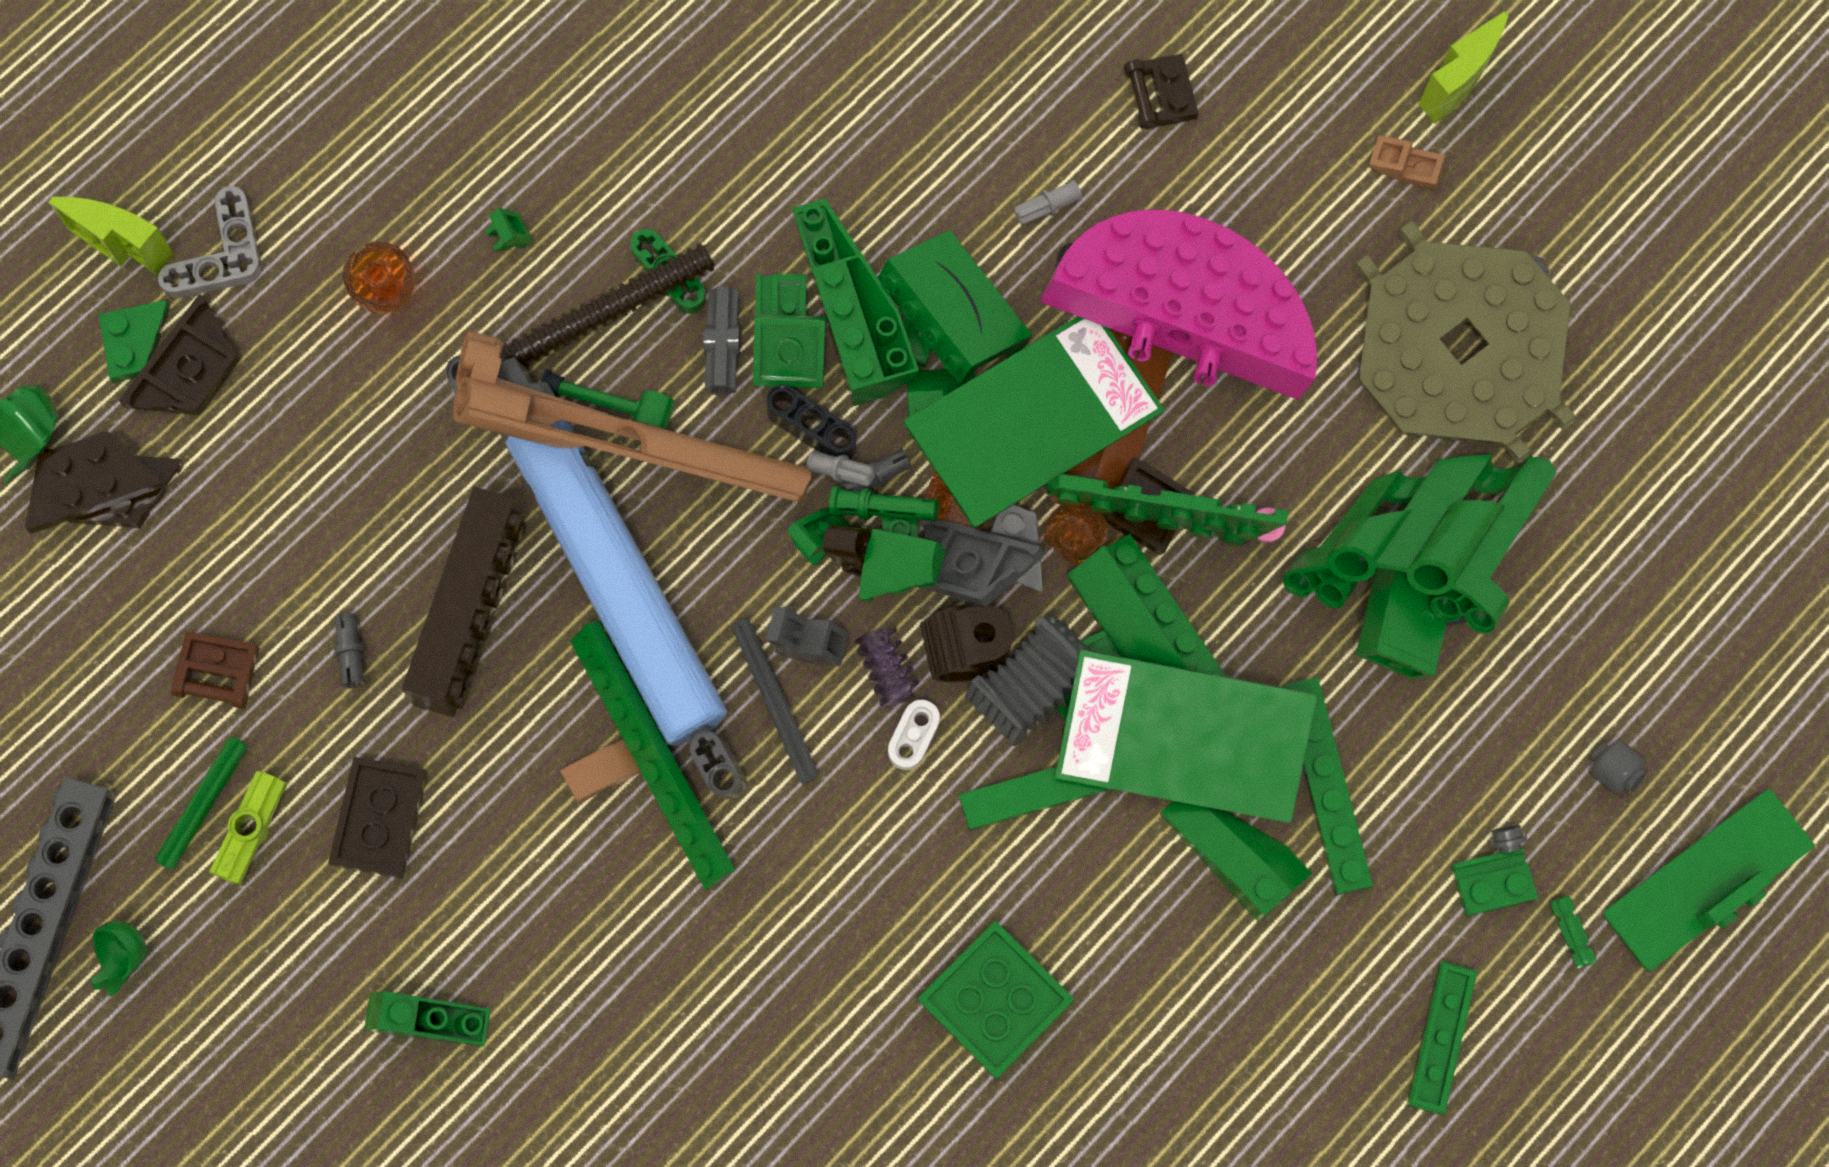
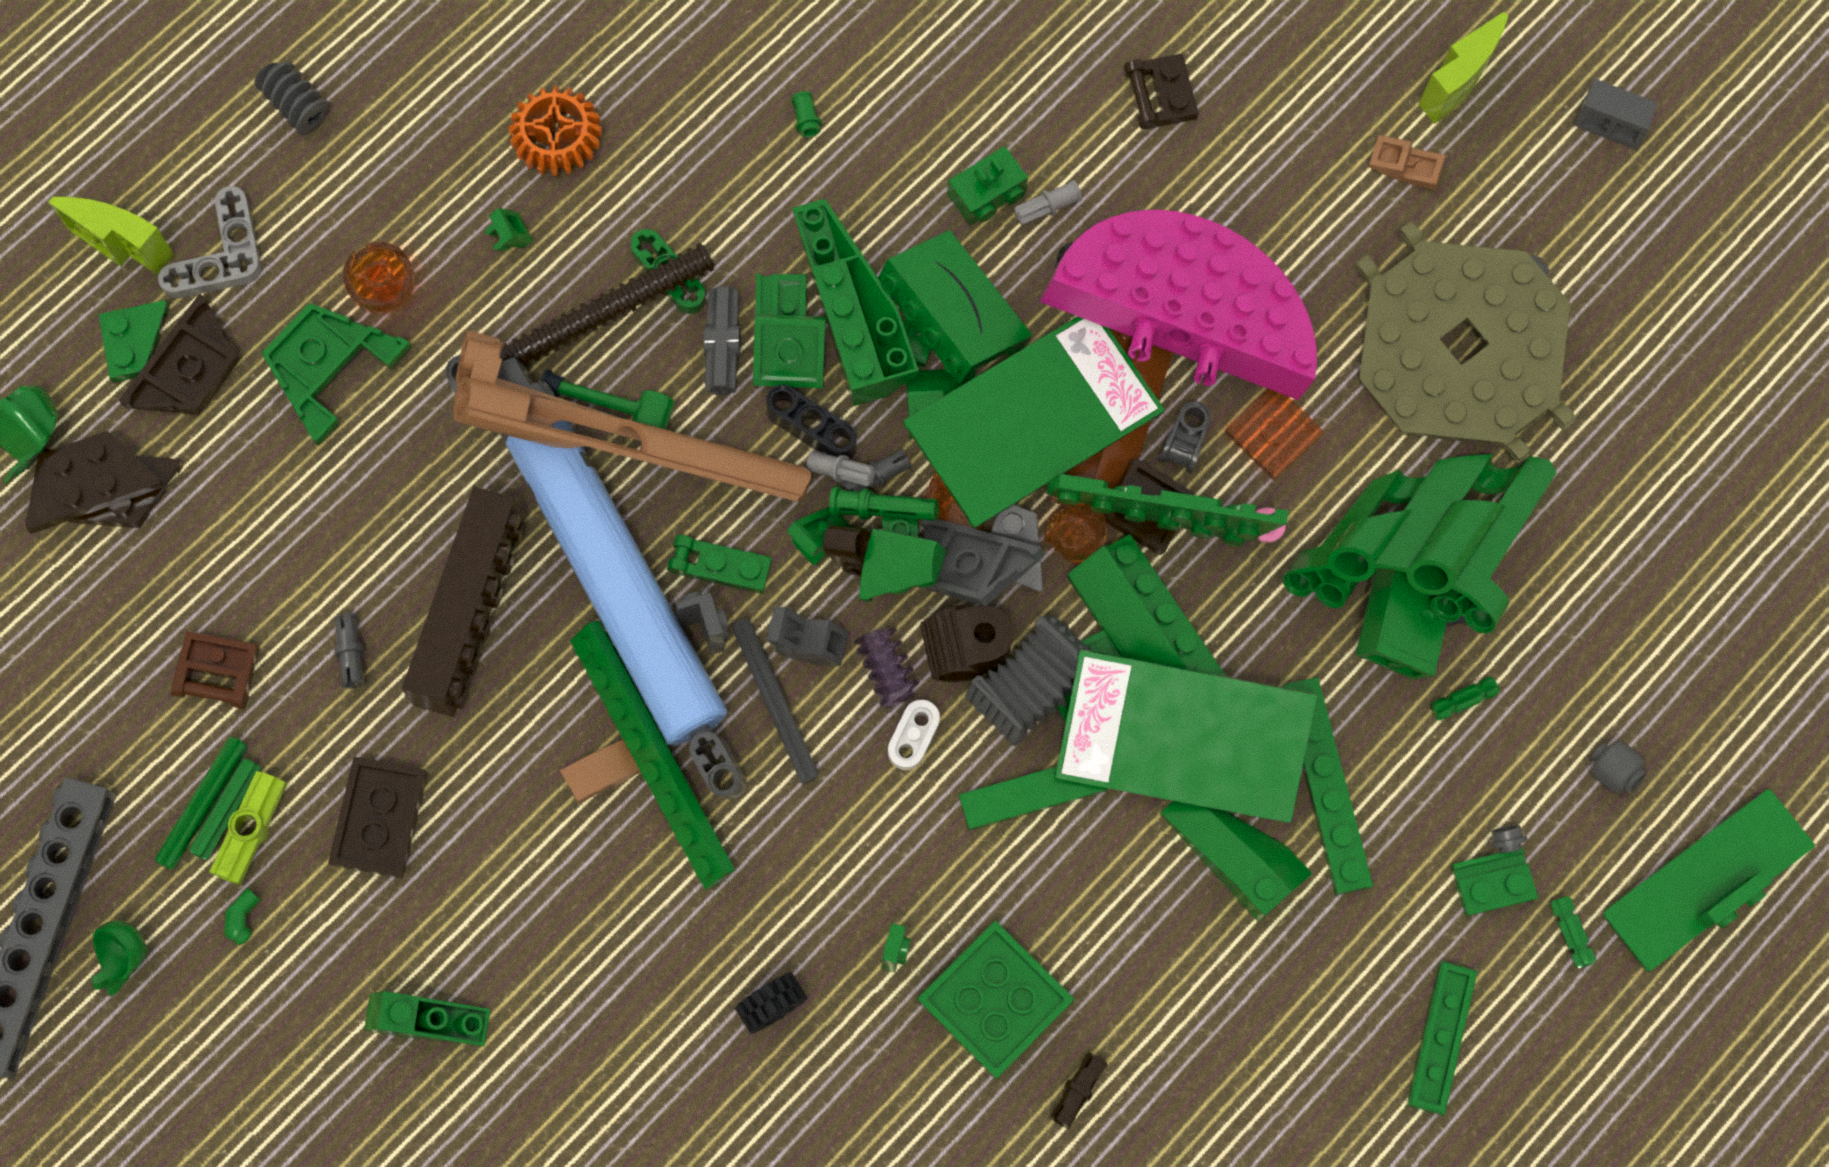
(224, 808): none -> green axle
(236, 917): none -> green arm
(292, 96): none -> dark grey piece
(313, 354): none -> green wing
(529, 127): none -> orange gear
(700, 608): none -> dark grey bracket
(720, 564): none -> green plate
(771, 1002): none -> black tyre
(807, 121): none -> green pin
(895, 948): none -> green plate
(987, 186): none -> green brick
(1078, 1090): none -> dark brown pin
(1185, 441): none -> dark grey piece
(1274, 432): none -> clear orange tile
(1465, 698): none -> green axle
(1616, 114): none -> dark grey hinge

